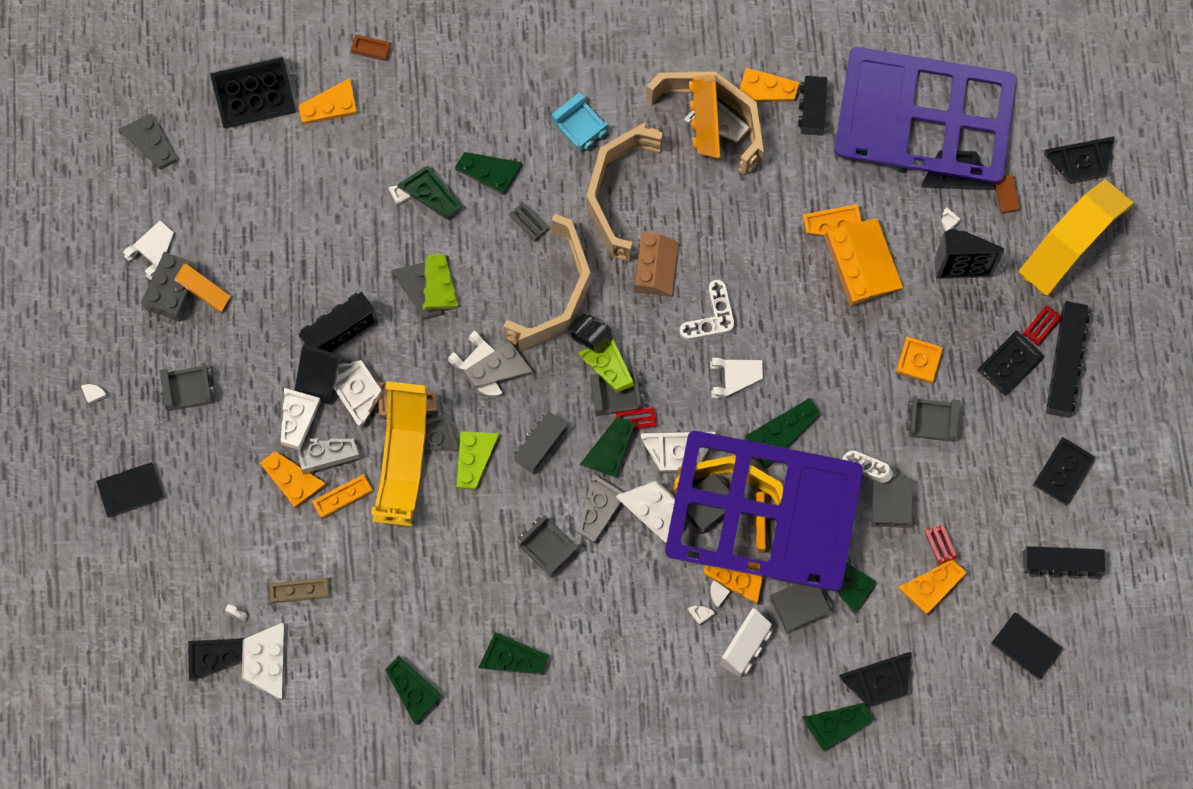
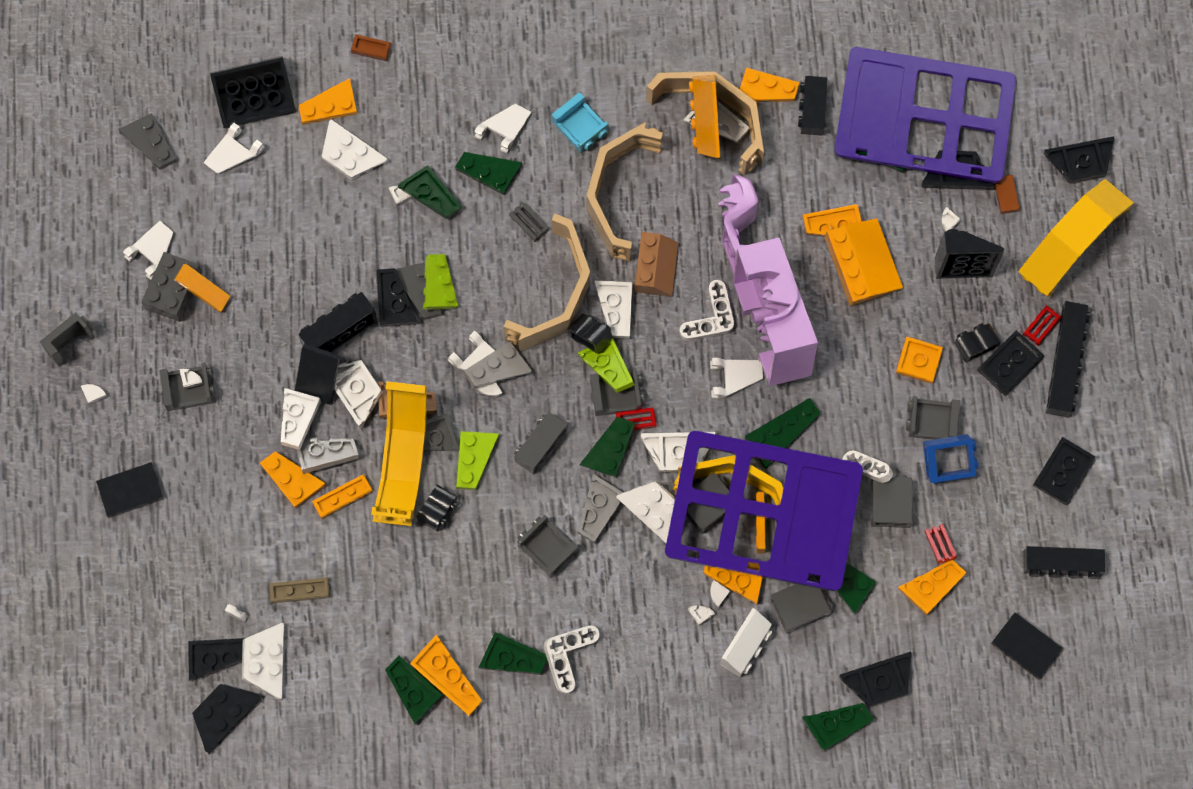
(65, 335): none -> dark grey panel
(190, 378): none -> white tile
(221, 713): none -> black wing
(230, 152): none -> white flag
(349, 153): none -> white wing
(392, 300): none -> black wing
(437, 508): none -> black brick
(442, 671): none -> light orange wing
(506, 123): none -> white flag
(560, 653): none -> white beam
(616, 306): none -> white wing
(767, 289): none -> lavender piece
(930, 459): none -> blue window
(977, 342): none -> black brick

